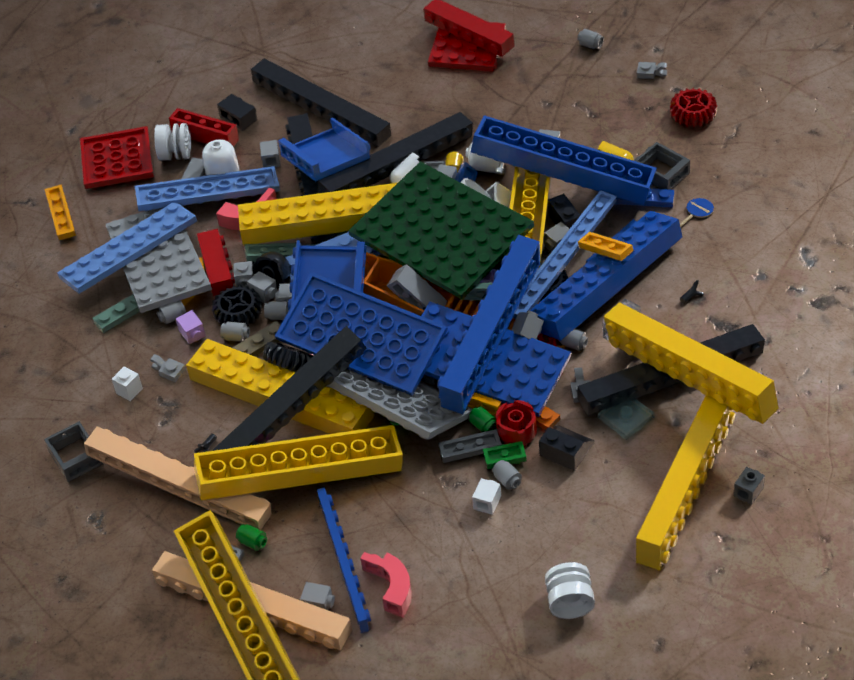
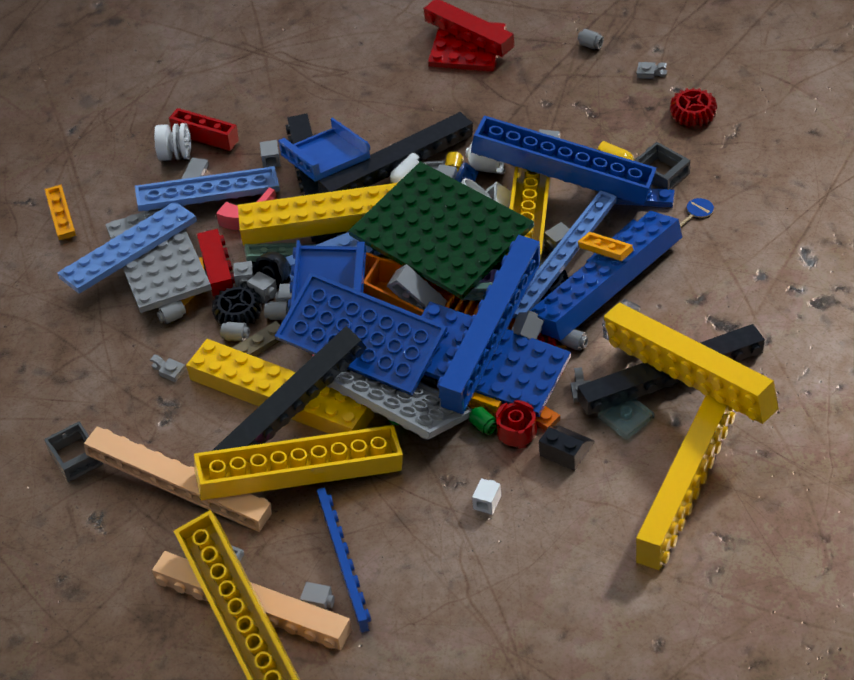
(116, 157): red plate -> none
(116, 314): sand green plate -> none
(127, 383): white brick -> none
(190, 327): lavender brick -> none
(206, 444): black bar -> none
(219, 158): white cylinder -> none
(237, 112): black brick -> none
(251, 537): green brick -> none
(285, 356): black gear -> none
(320, 101): black brick -> none
(399, 593): coral arch -> none
(468, 445): dark grey plate -> none
(507, 474): light grey brick -> none
(511, 452): green plate -> none
(562, 210): black brick -> none
(569, 590): white wheel -> none
(691, 292): black bar -> none
(749, 485): dark grey brick -> none

